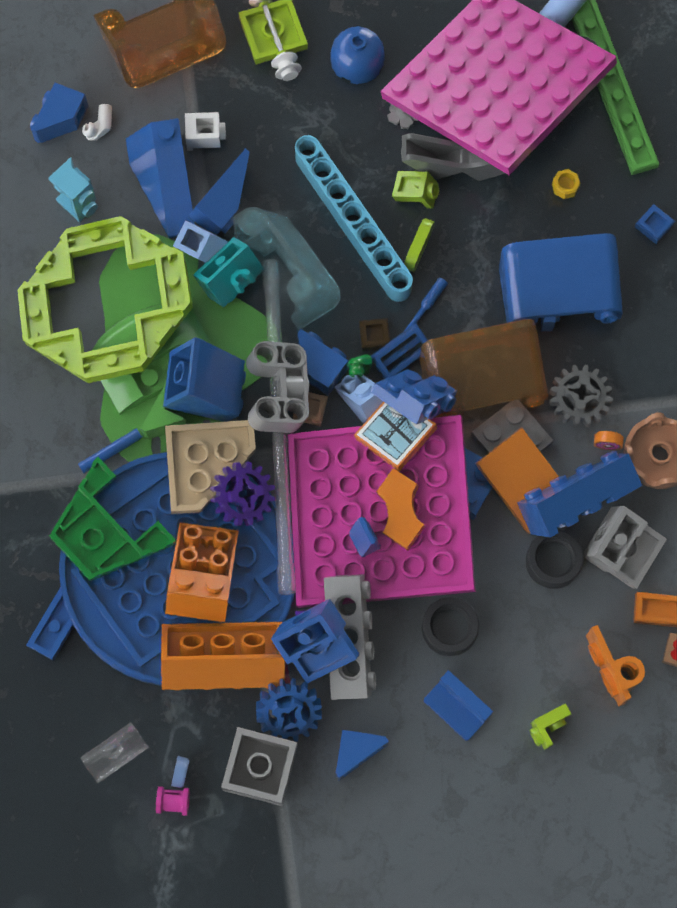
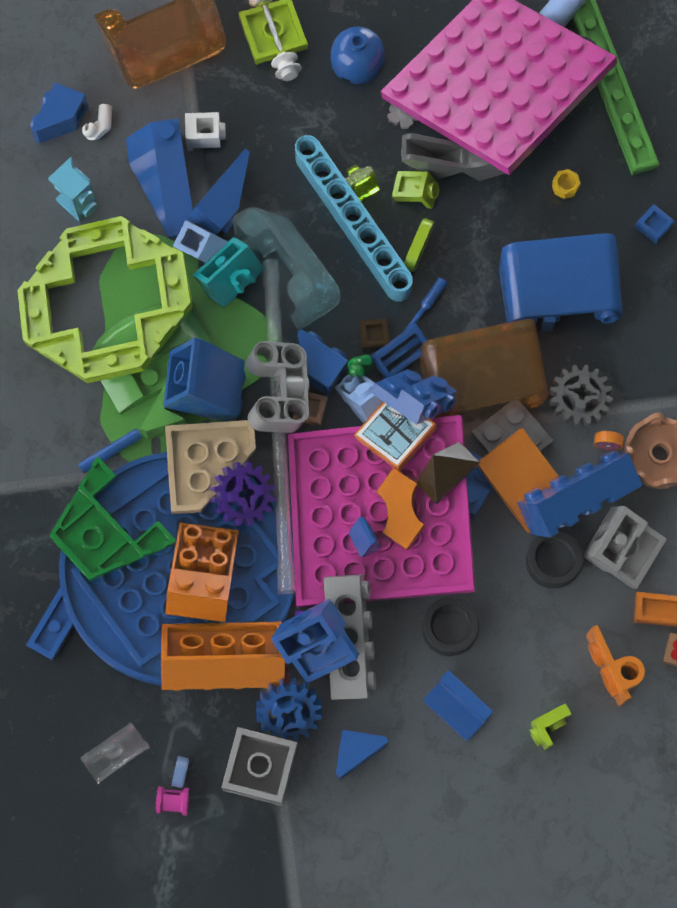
(362, 181): none -> clear neon green tile
(446, 471): none -> dark brown slope

